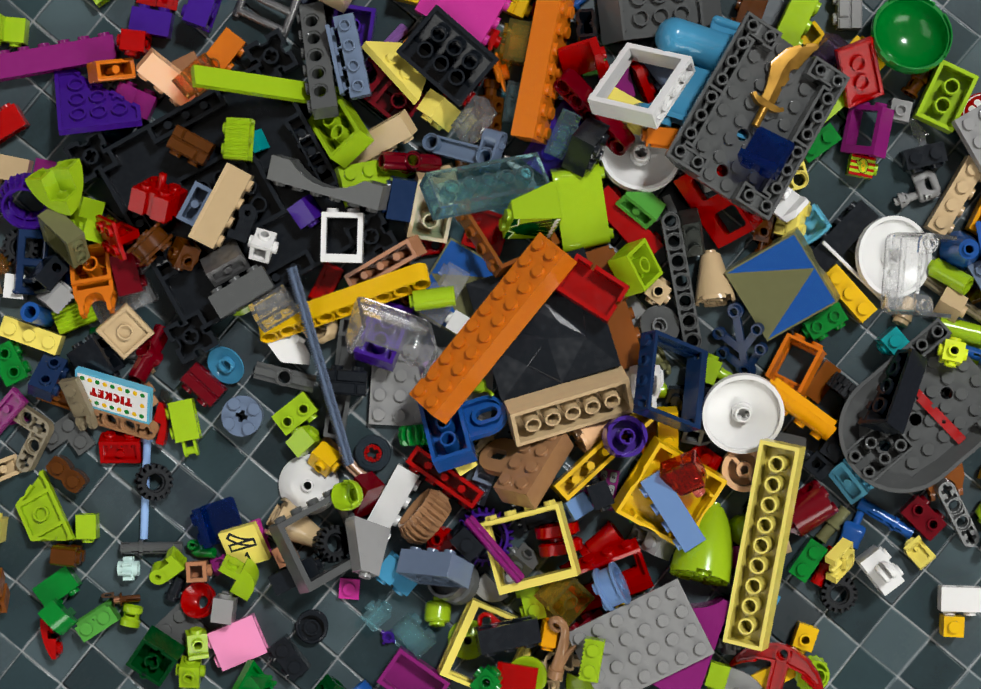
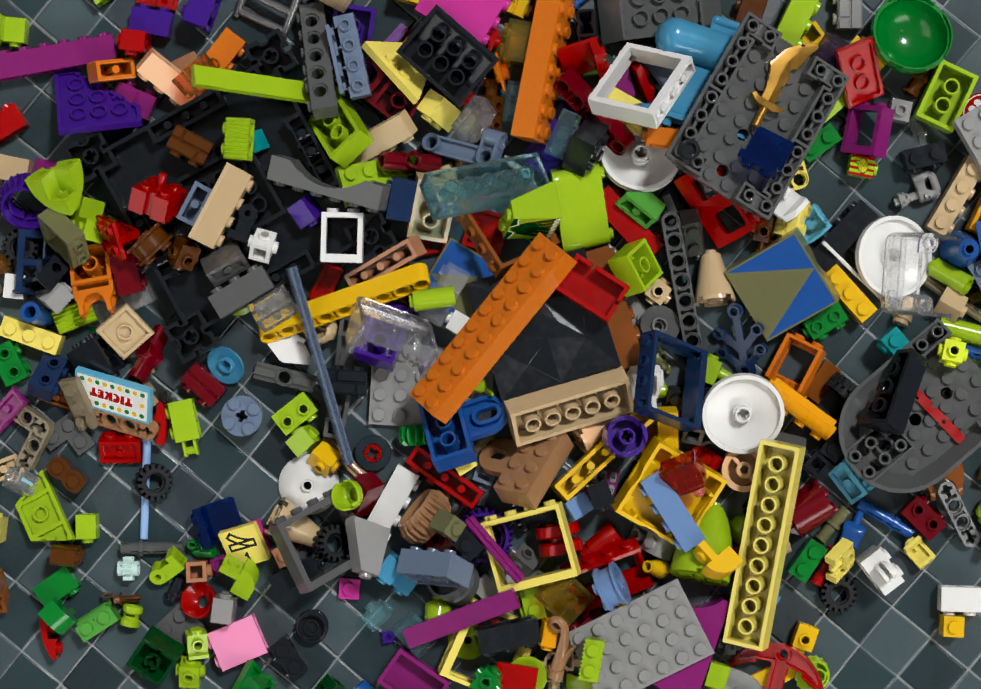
(20, 481): none -> clear brick
(447, 525): none -> olive brick
(461, 618): none -> magenta tile
(658, 568): none -> yellow cone
(688, 149): none -> black tile
(717, 565): none -> yellow brick

